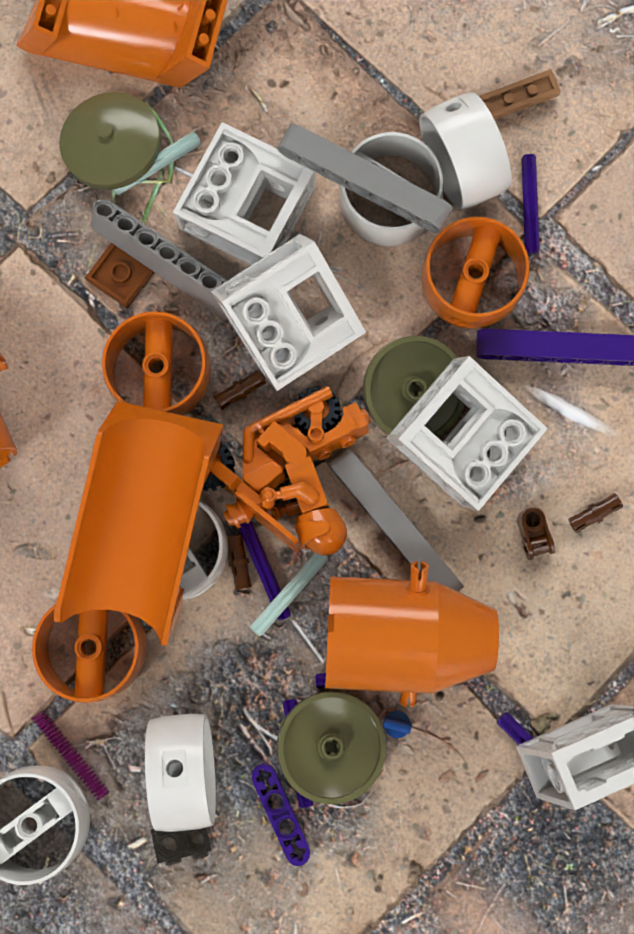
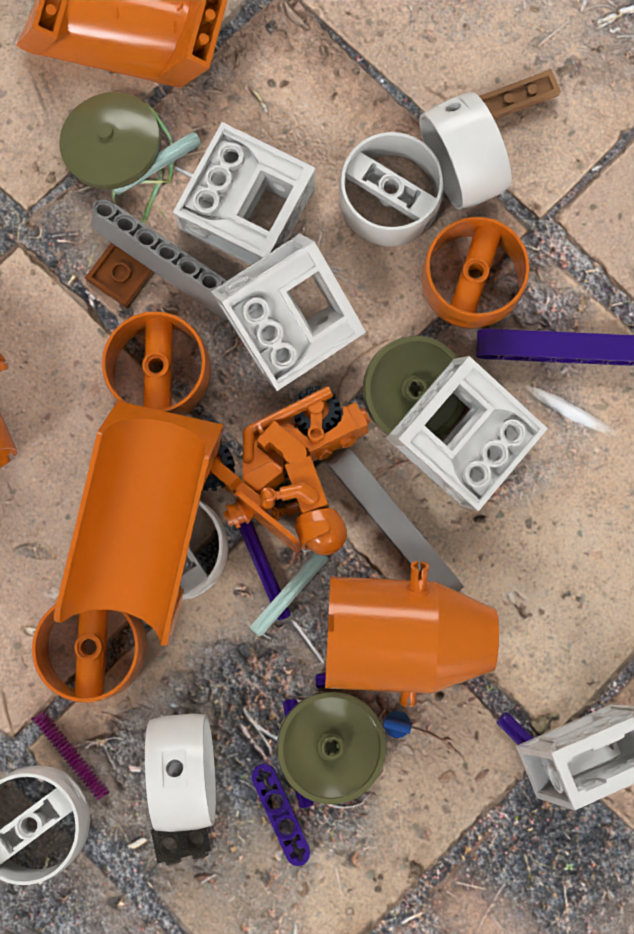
(238, 562): reddish brown pin -> none
(239, 389): reddish brown pin -> none
(365, 178): light grey beam -> none
(530, 204): dark purple axle -> none
(535, 535): reddish brown piece -> none
(595, 513): reddish brown pin -> none

